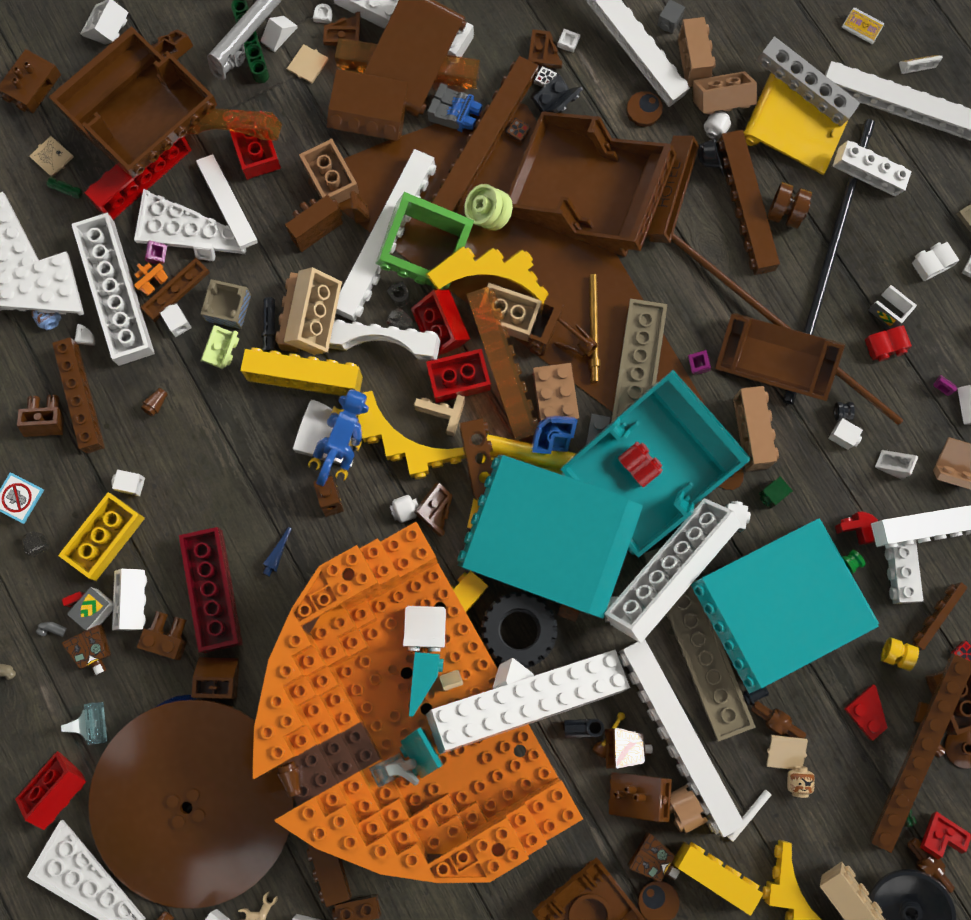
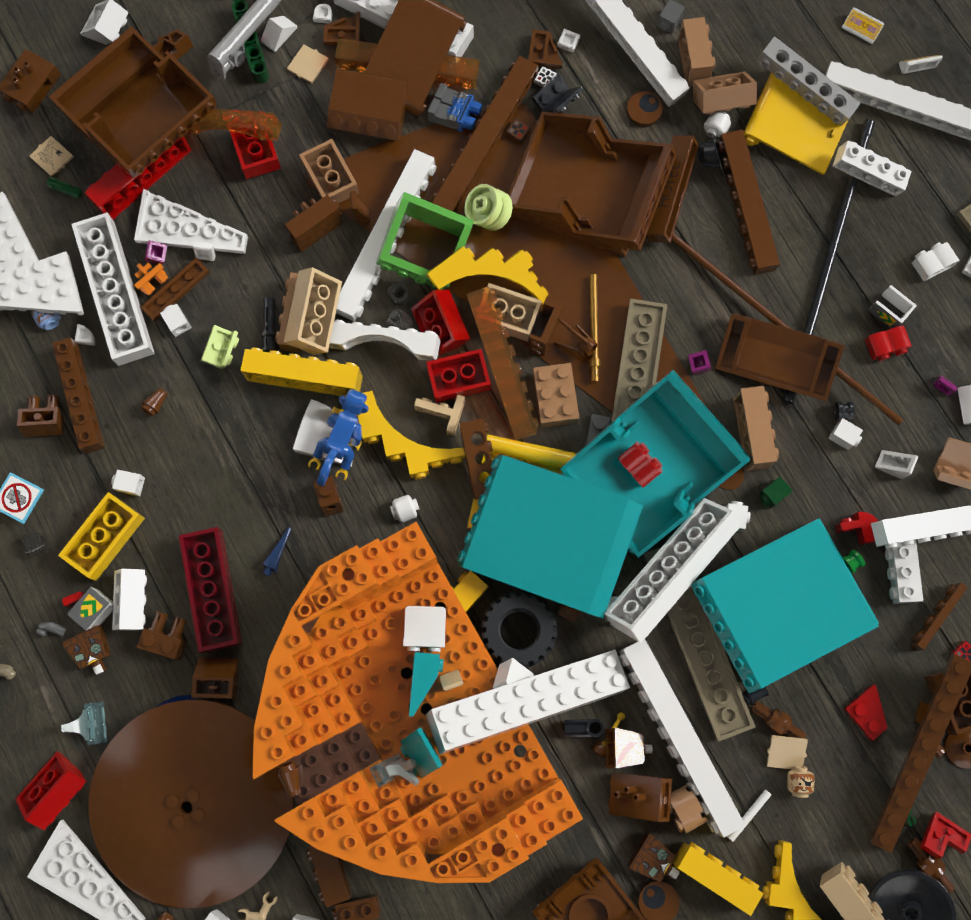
(226, 202): white tile -> none
(226, 304): dark tan container -> none
(434, 508): reddish brown wing -> none
(554, 434): blue brick -> none
(794, 207): reddish brown wheel -> none
(903, 655): yellow wheel -> none

